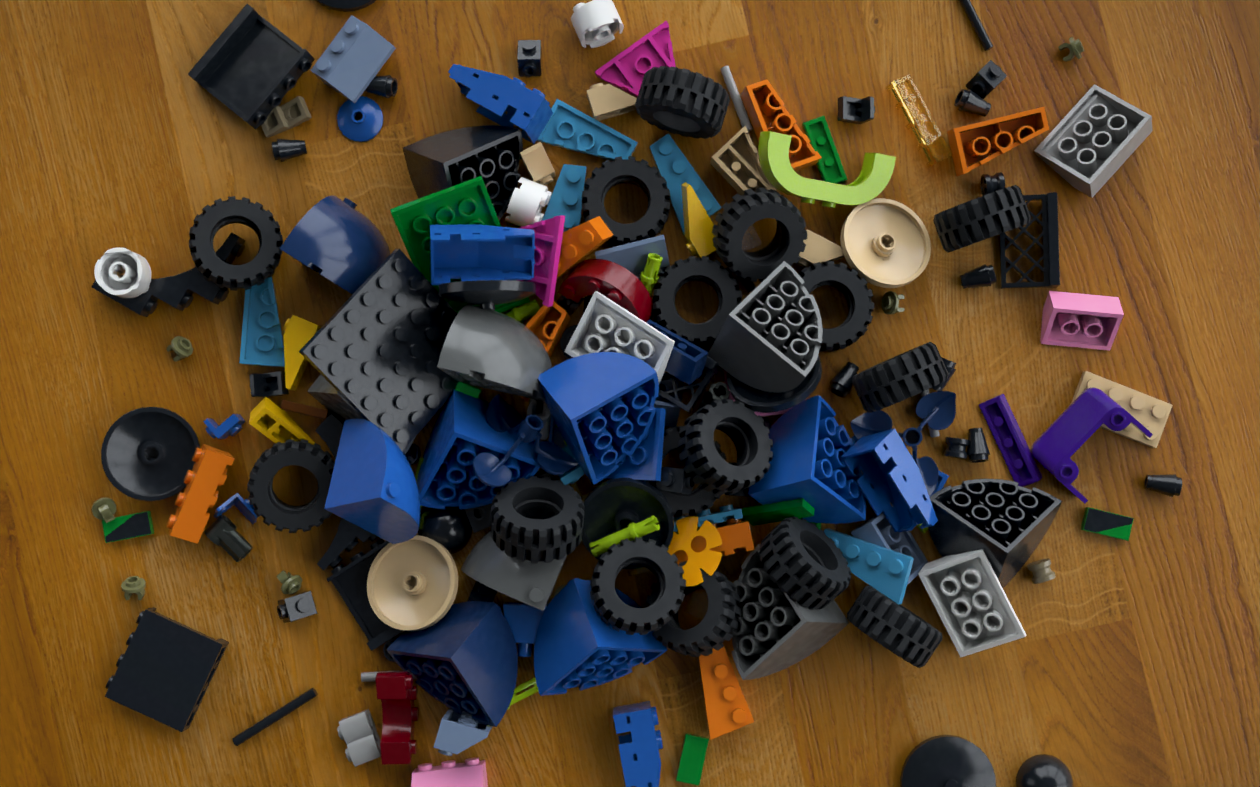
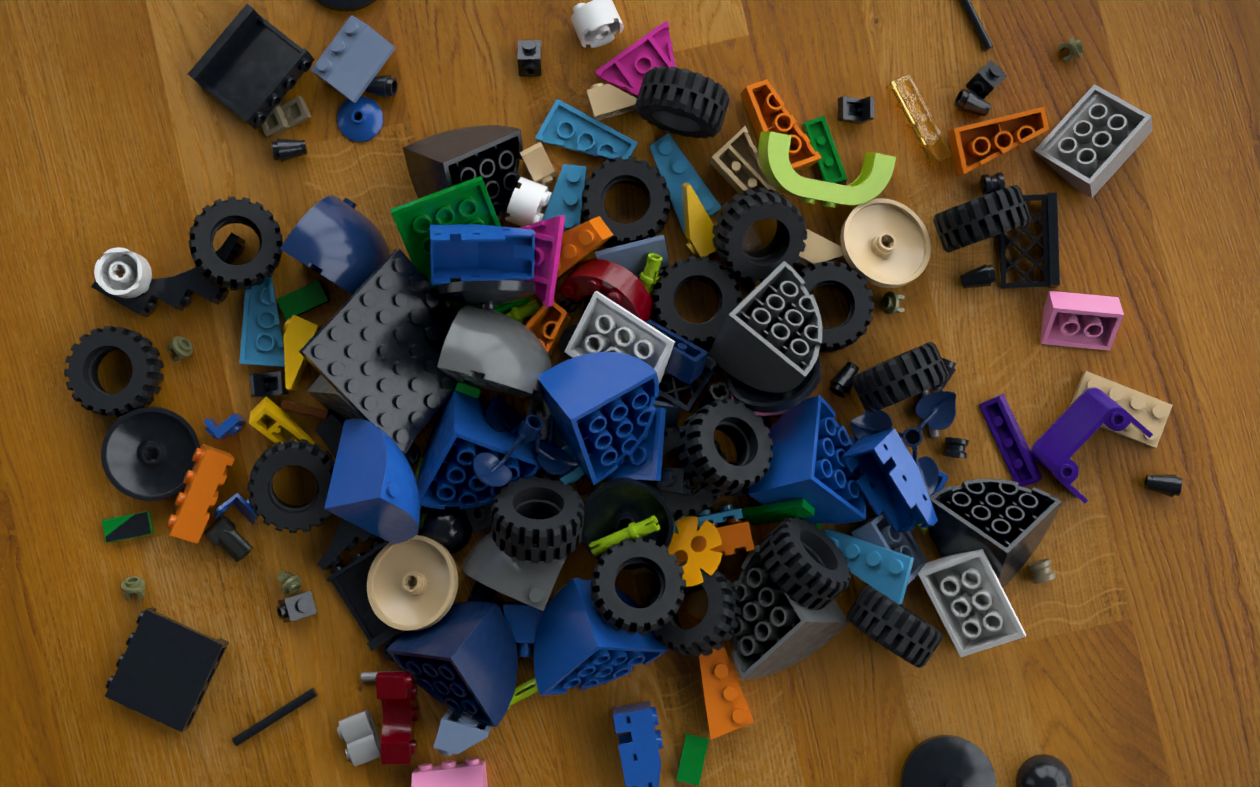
(85, 364): none -> black tyre
(104, 509): olive plate -> none
(303, 299): none -> green tile
(499, 94): blue piece -> none
(736, 99): light grey bar -> none
(977, 448): black cone -> none
(1107, 523): black tile -> none

